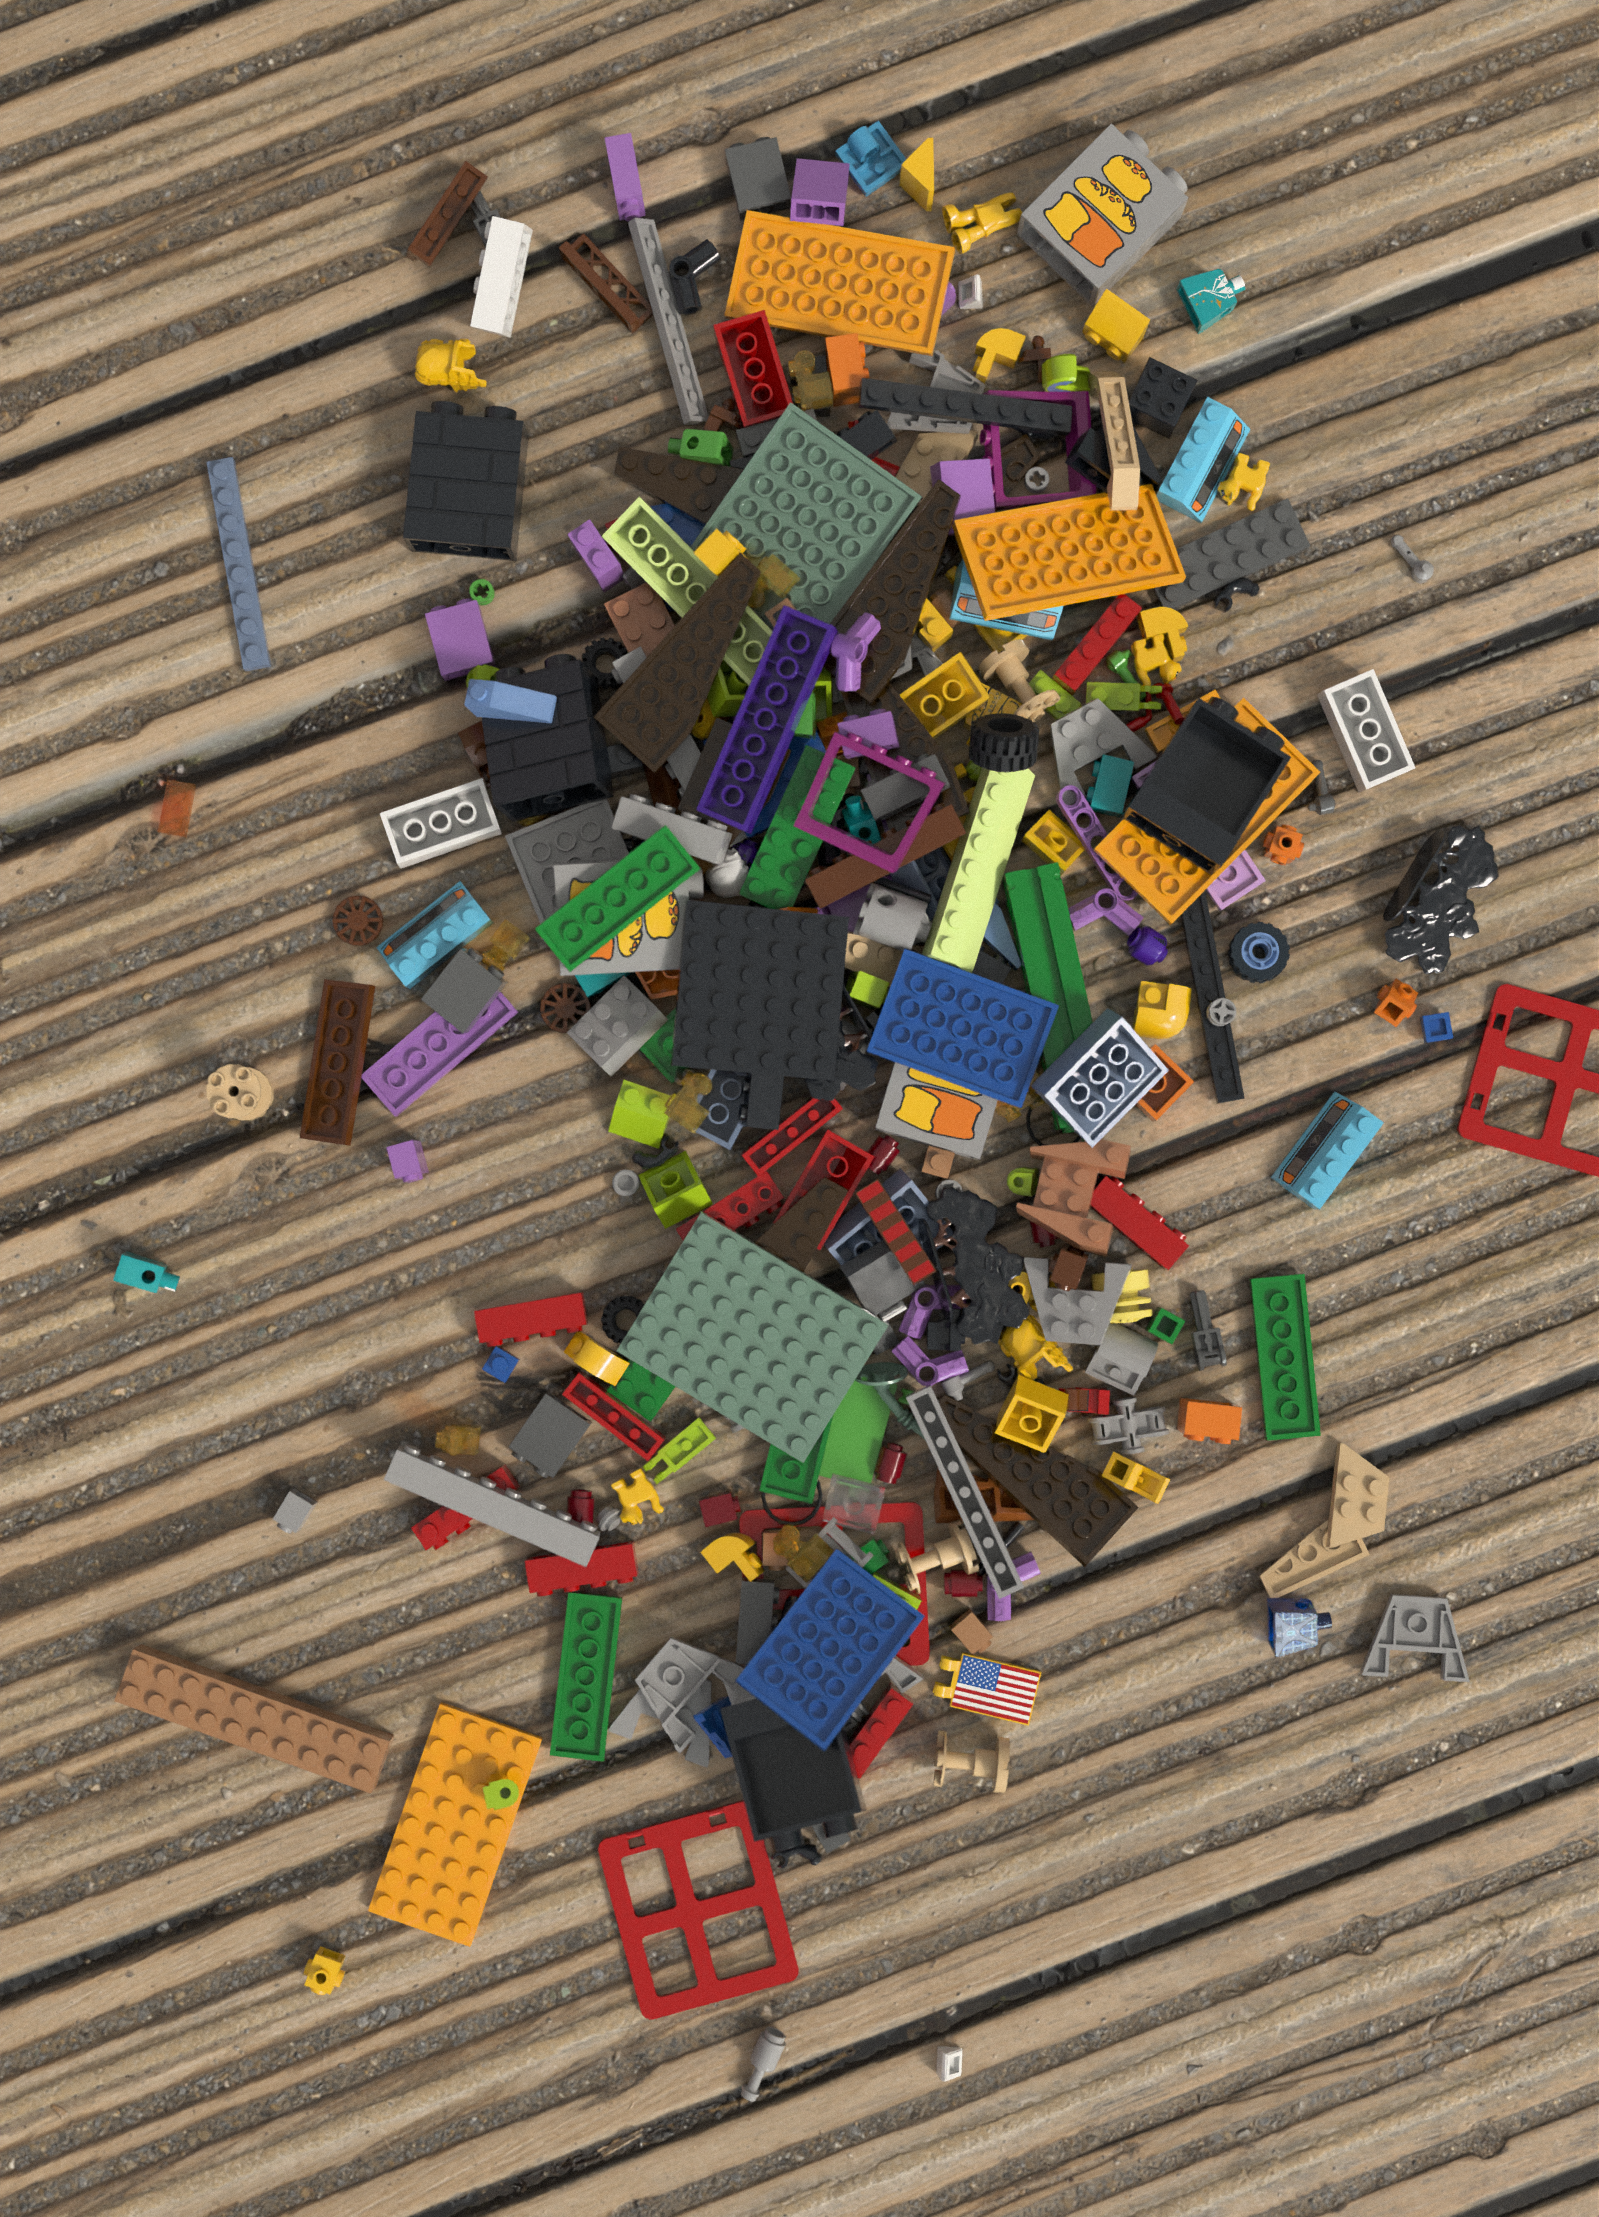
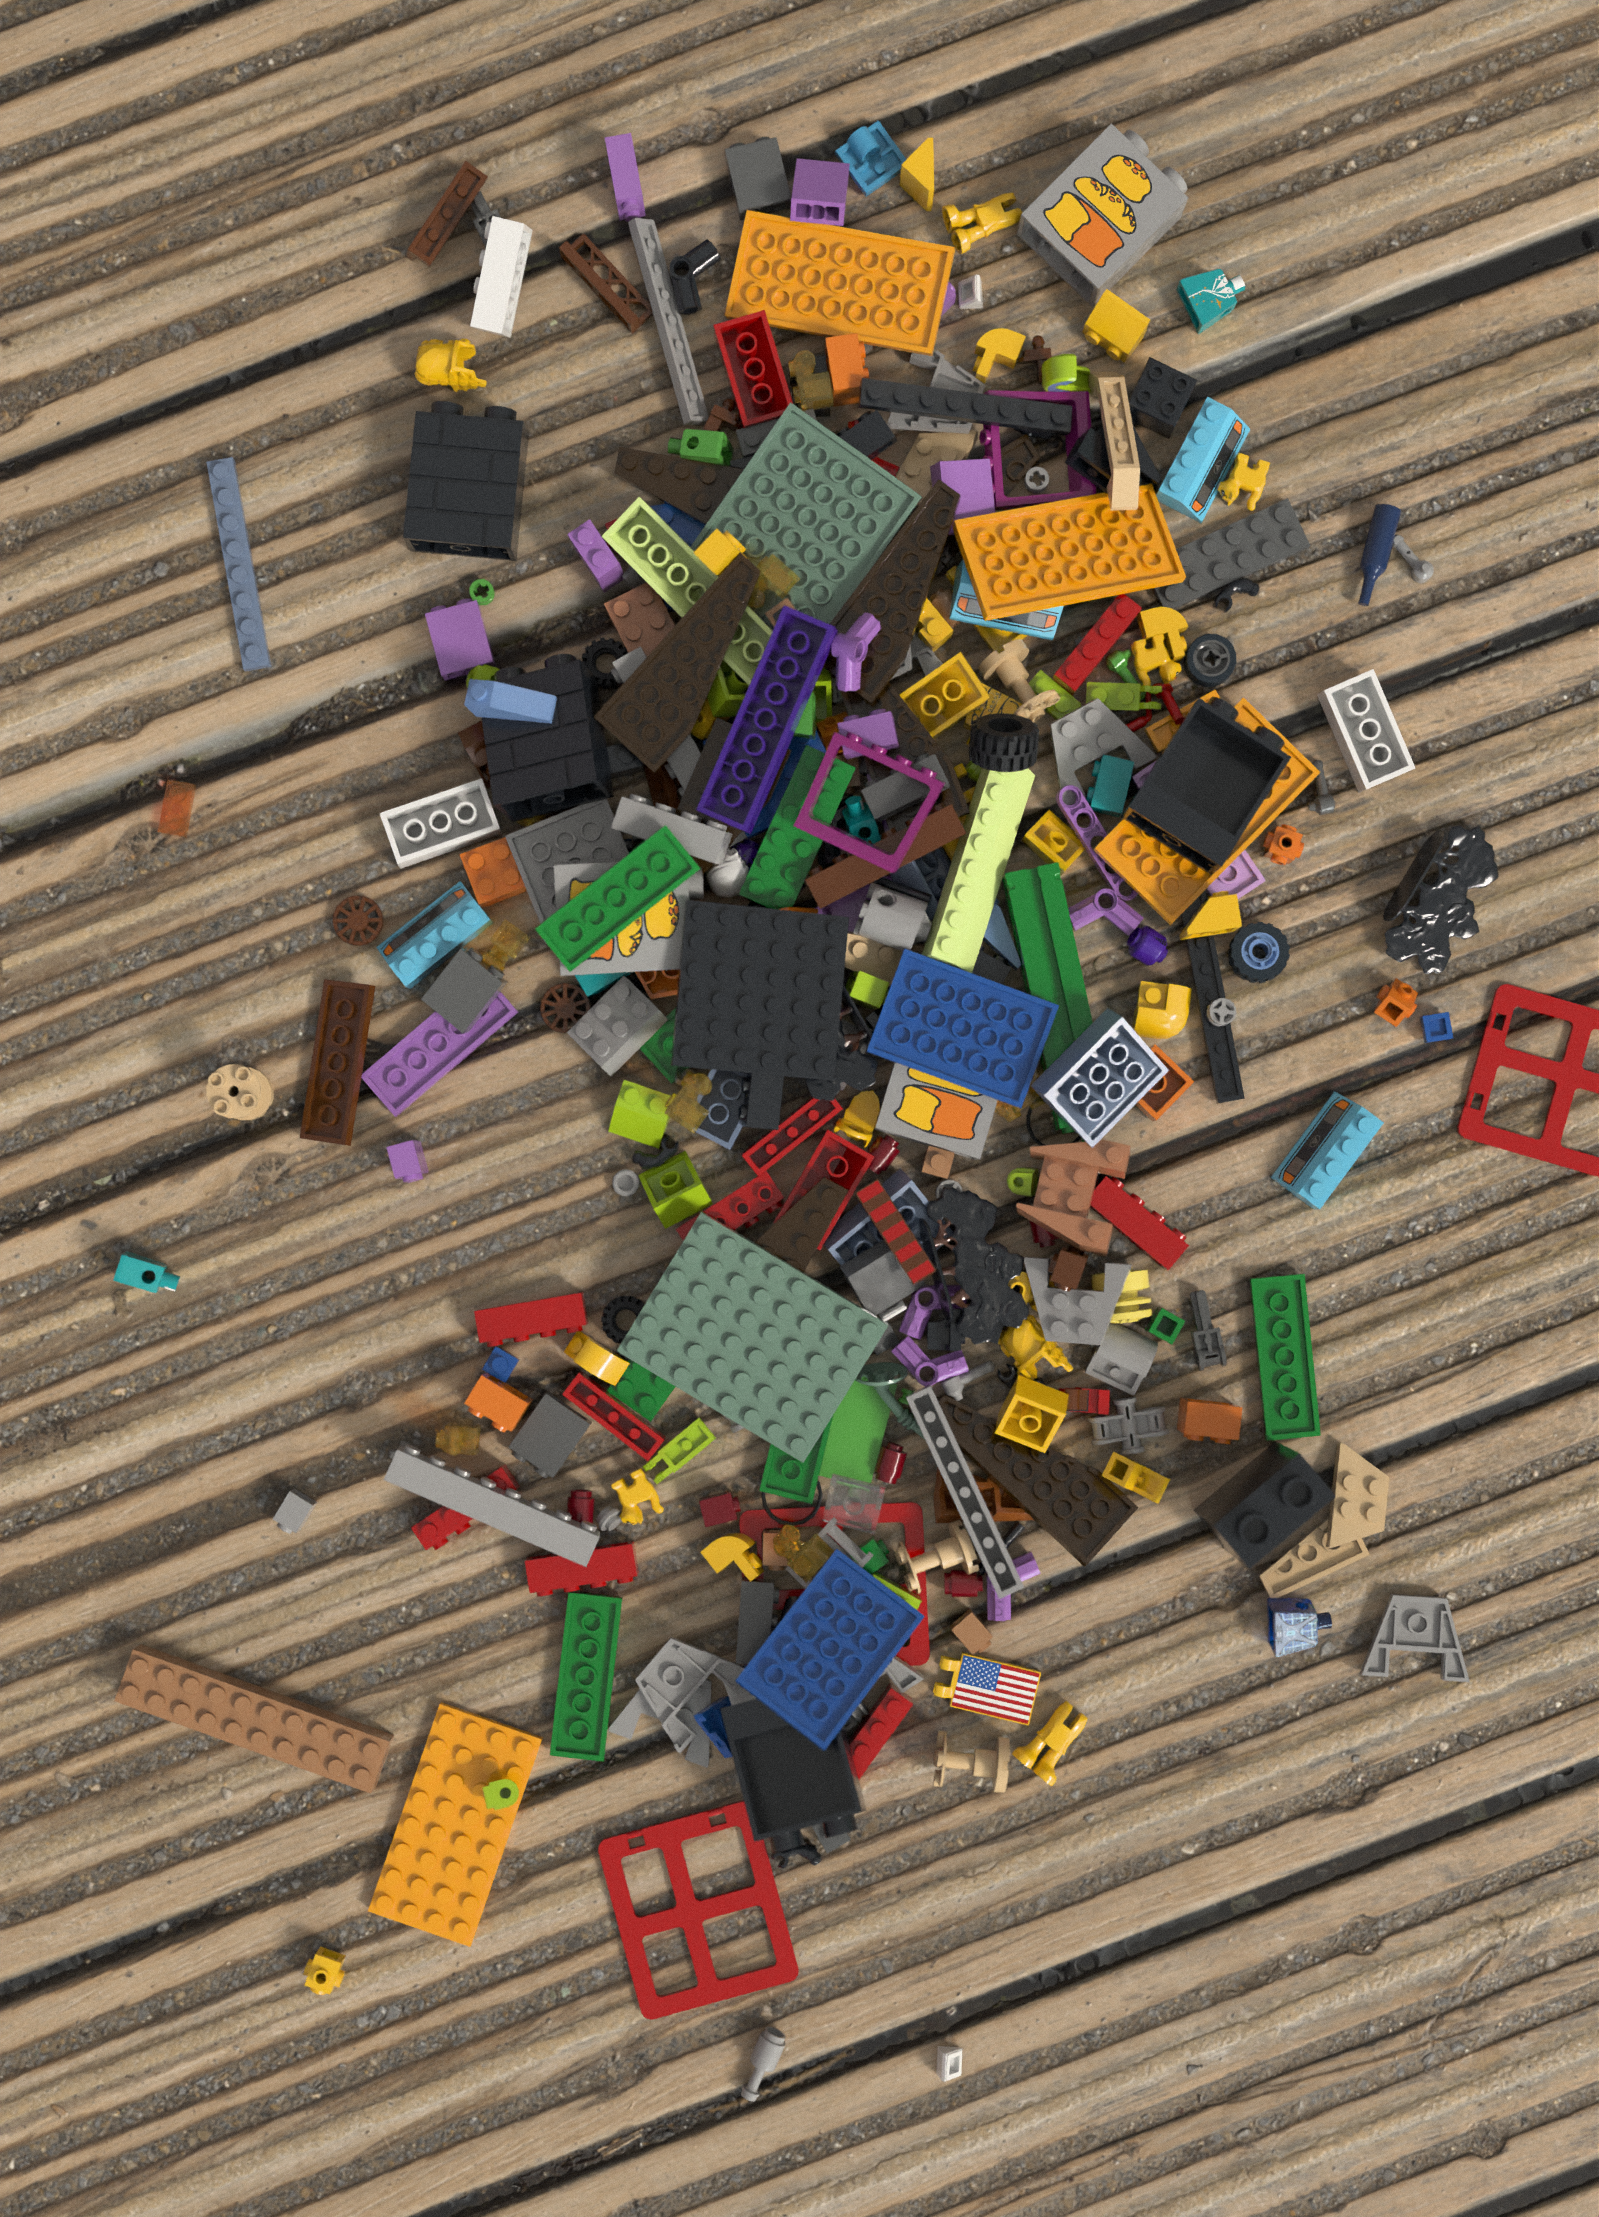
(493, 872): none -> orange brick
(498, 1402): none -> orange brick
(860, 1117): none -> yellow piece
(1055, 1736): none -> yellow piece
(1202, 672): none -> wheel
(1215, 916): none -> yellow slope
(1264, 1503): none -> black brick
(1378, 547): none -> dark blue piece

